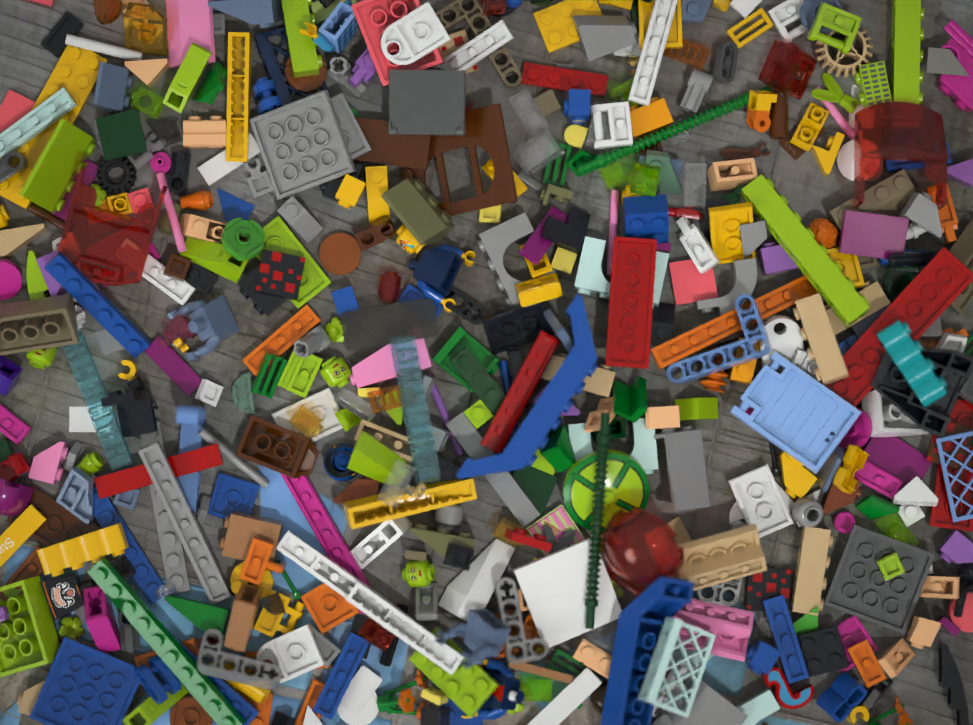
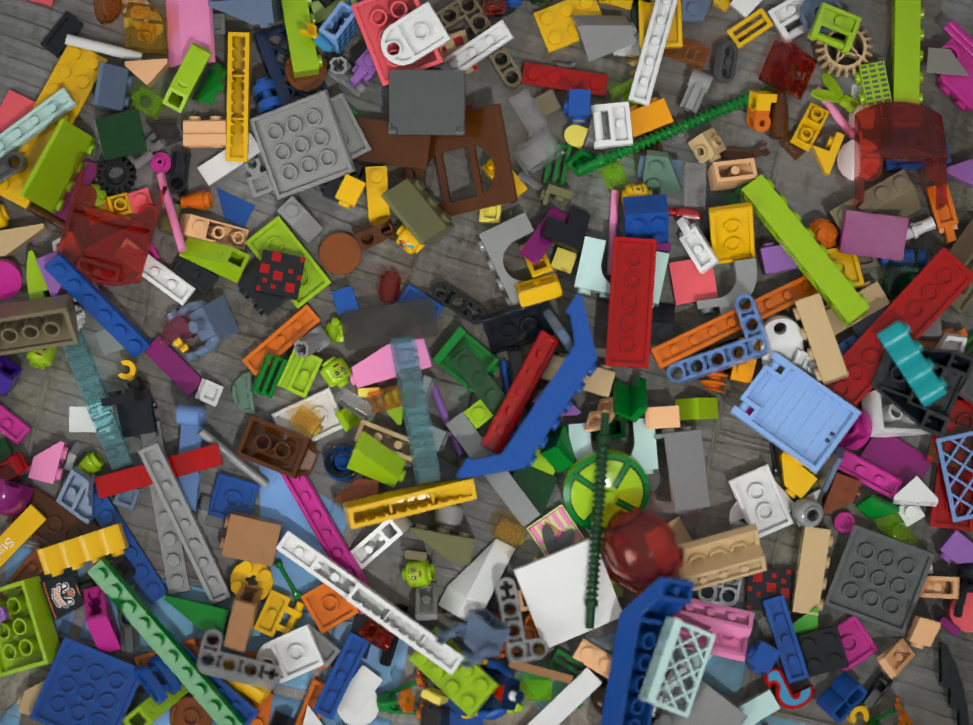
(71, 628): lime plant -> none
(165, 590): clear tile -> none
(177, 267): reddish brown plate -> none
(236, 247): bright green plate -> none
(258, 561): orange plate -> none
(273, 604): clear smoke tile -> none
(397, 485): clear plate -> none
(438, 270): dark blue torso -> none
(458, 556): black slope -> none
(520, 535): red plate -> none
(644, 179): clear neon green brick -> none
(707, 146): none -> tan brick
(752, 236): light grey sticker -> none
(853, 460): yellow piece -> none
(866, 663): orange plate -> none
(890, 566): lime tile -> none
(911, 258): black axle -> none
(923, 212): light grey slope -> none

